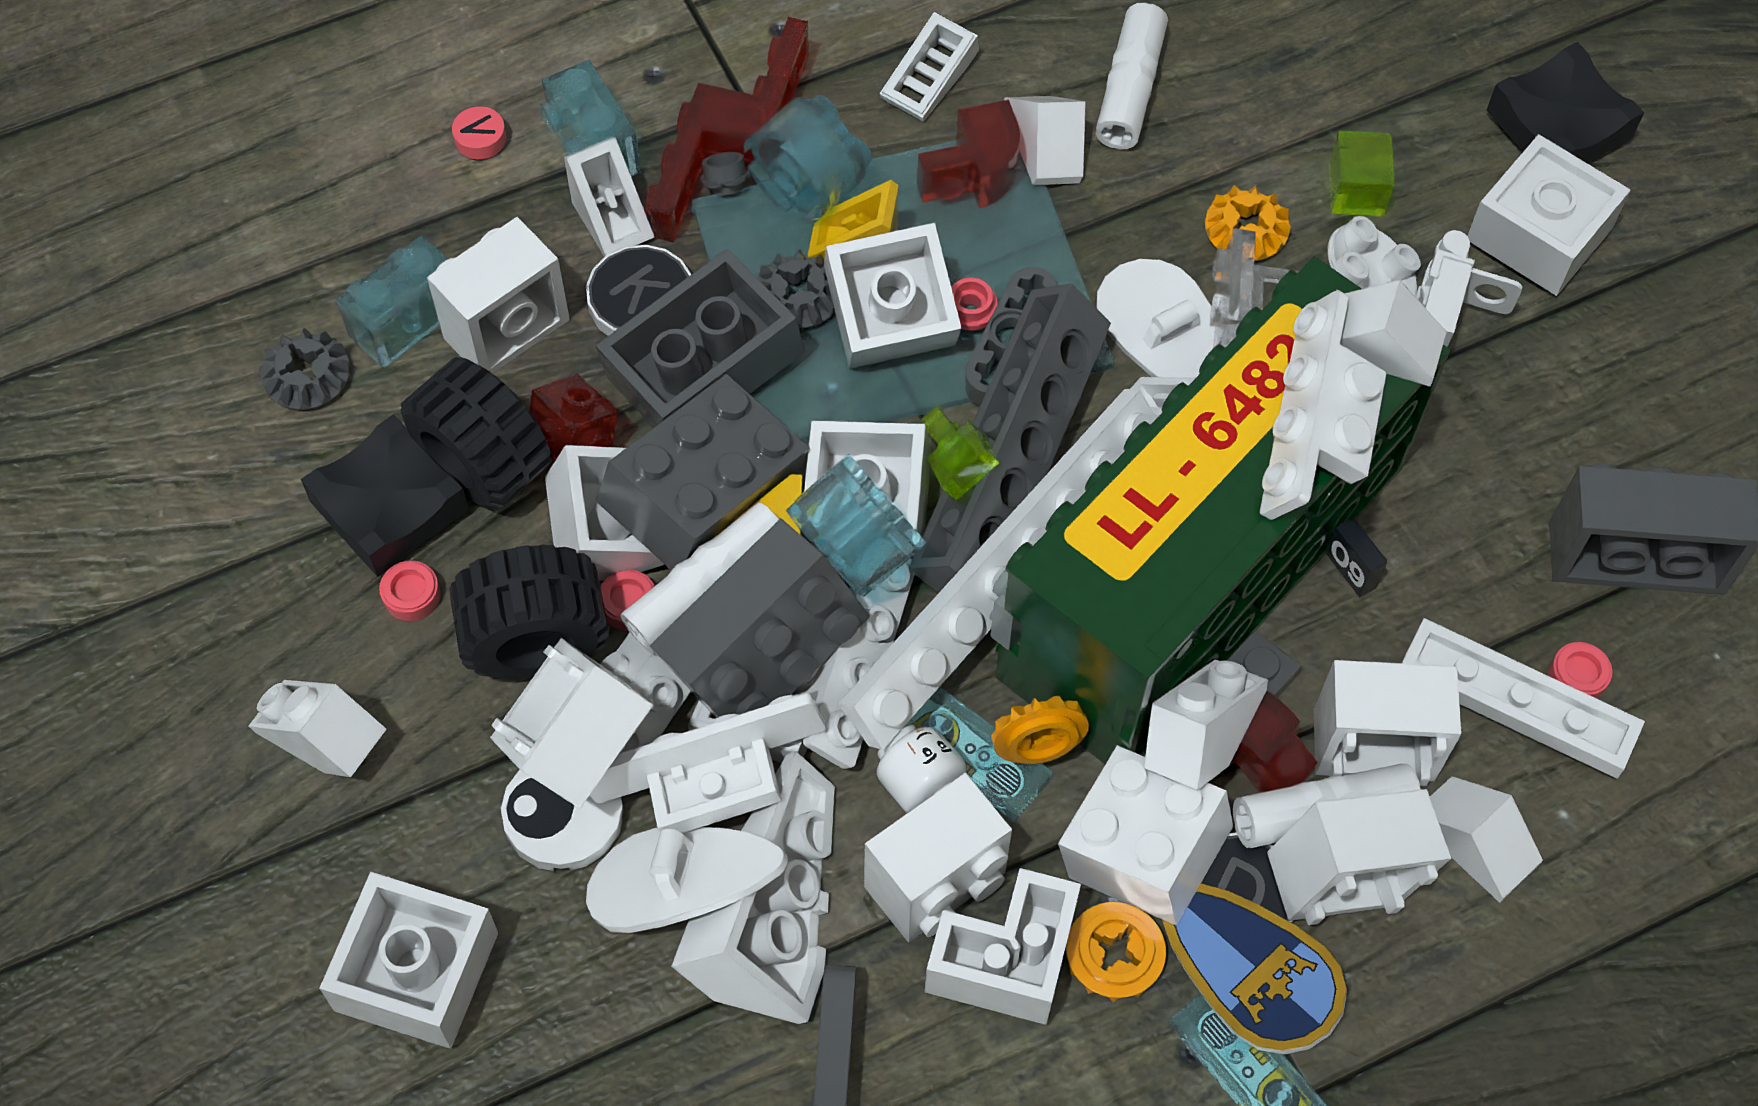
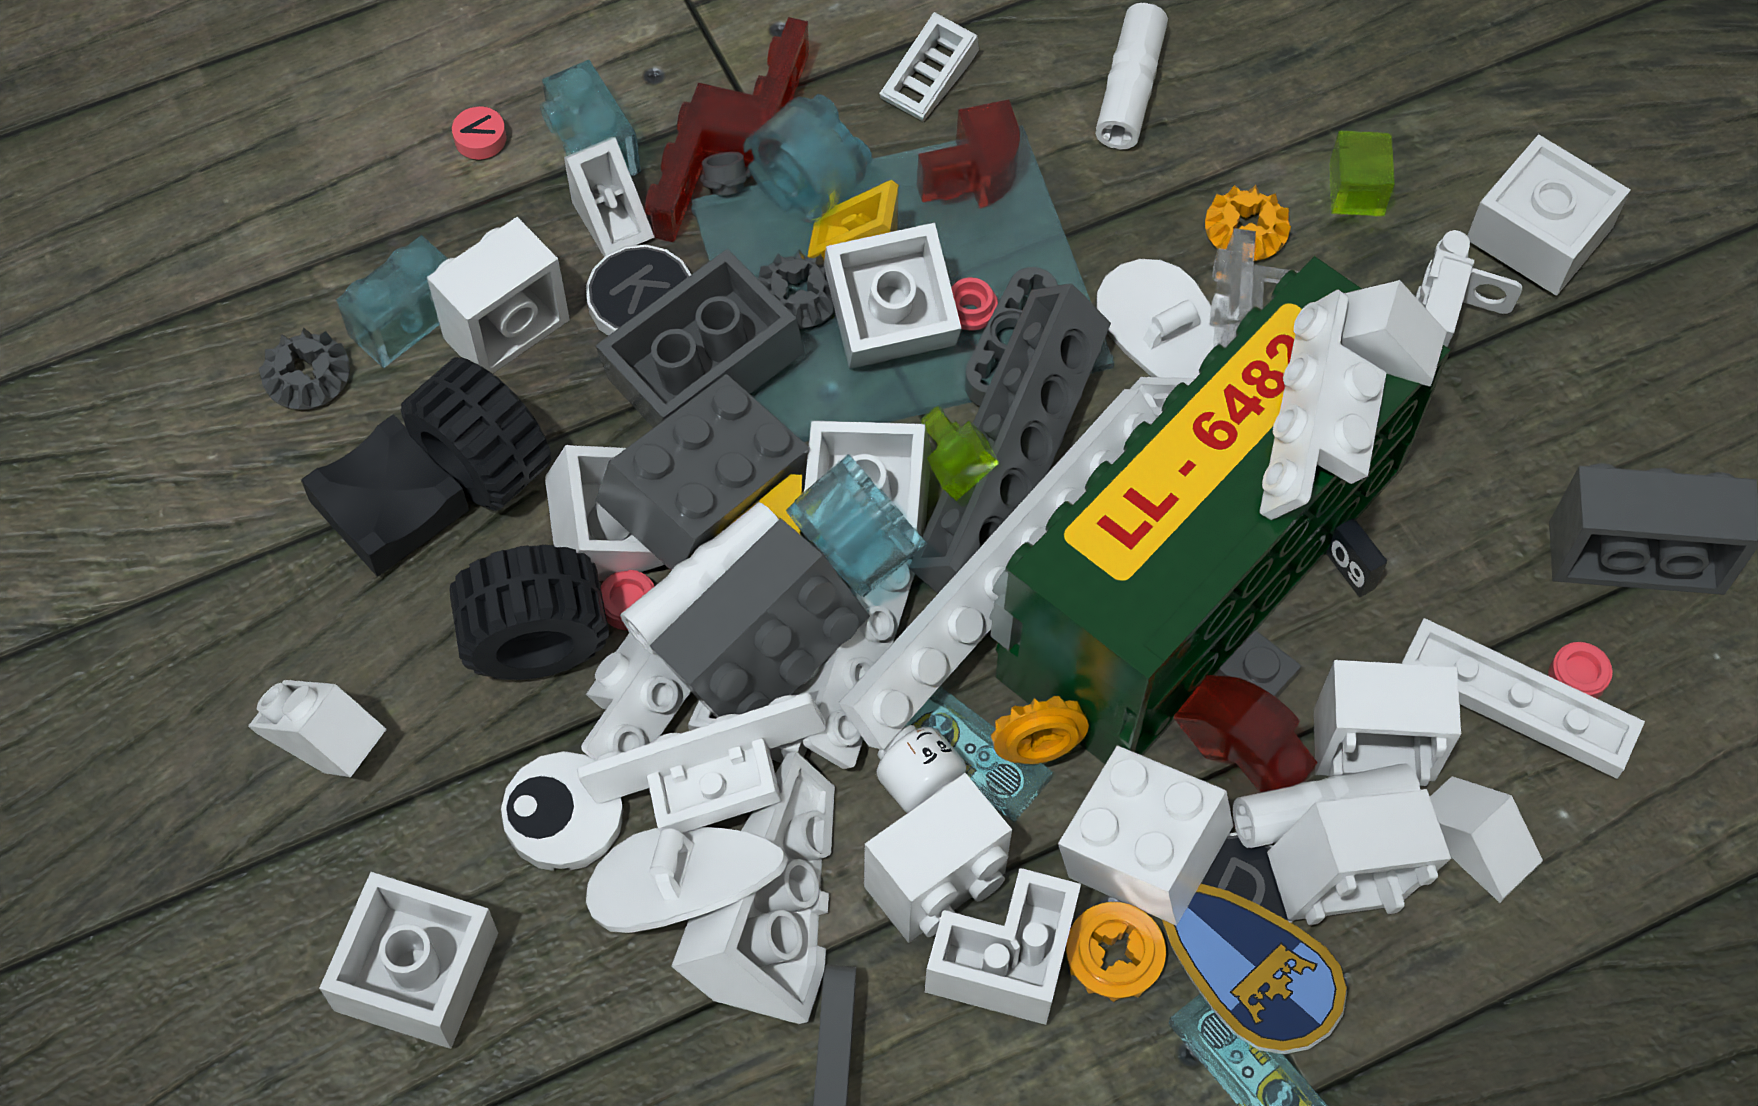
(410, 590): coral tile -> none
(570, 723): white container -> none
(573, 414): clear red brick -> none
(1051, 138): white slope -> none
(1202, 723): white slope -> none
(1371, 256): white dish -> none
(1565, 105): black brick -> none

